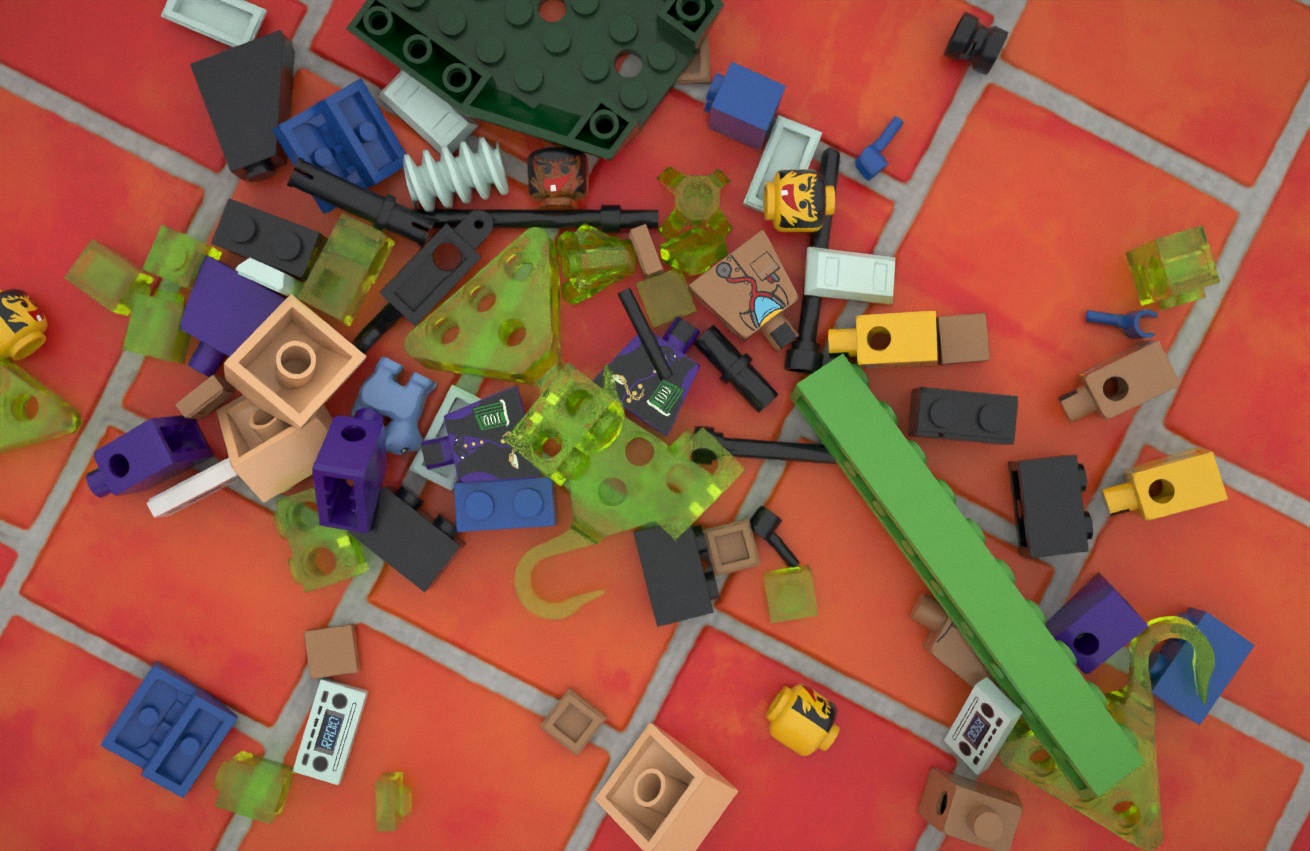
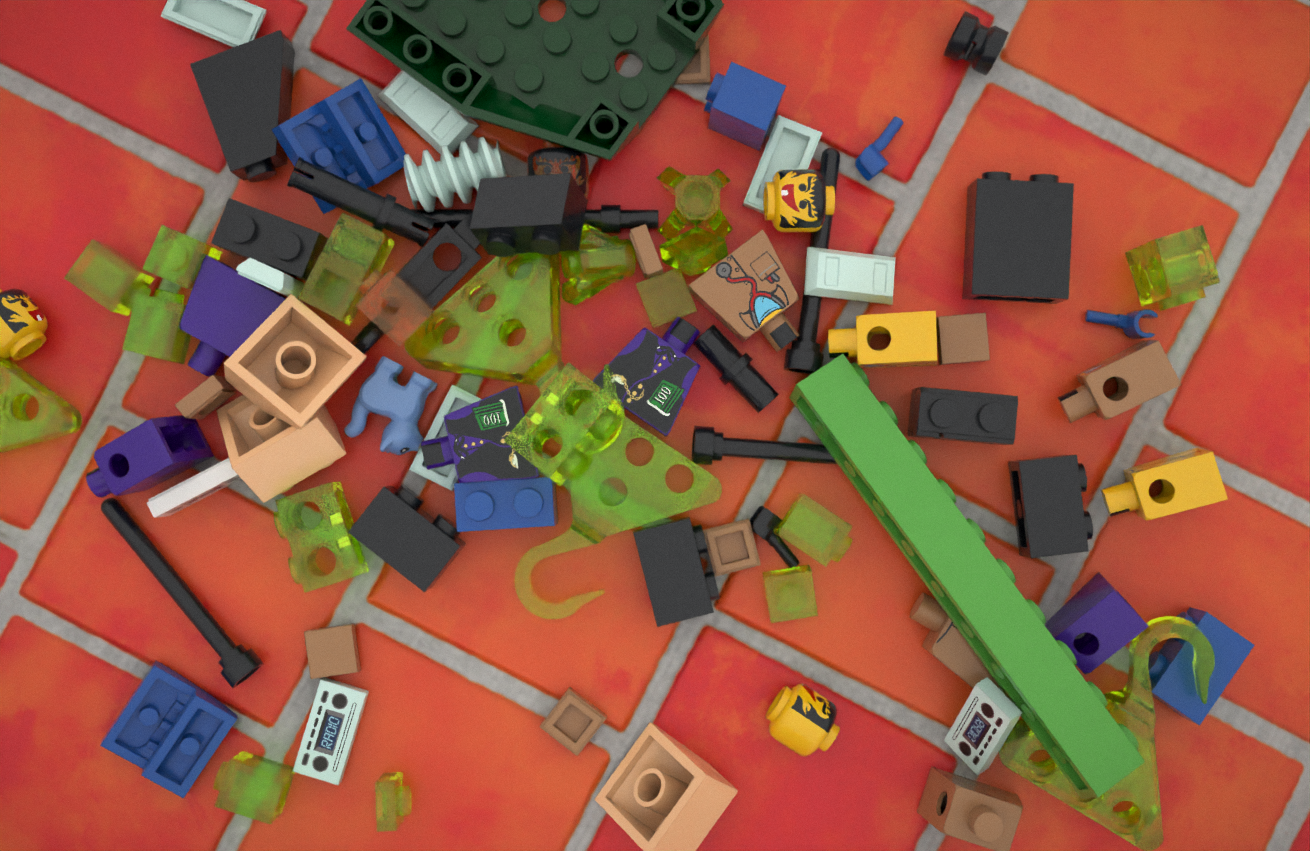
(235, 660): none -> black piece
(353, 452): dark purple torso -> none
(393, 304): none -> clear orange brick
(529, 214): none -> black brick
(645, 334): black piece -> none
(696, 491): clear neon green brick -> none
(815, 530): none -> clear neon green brick
(1018, 239): none -> black brick

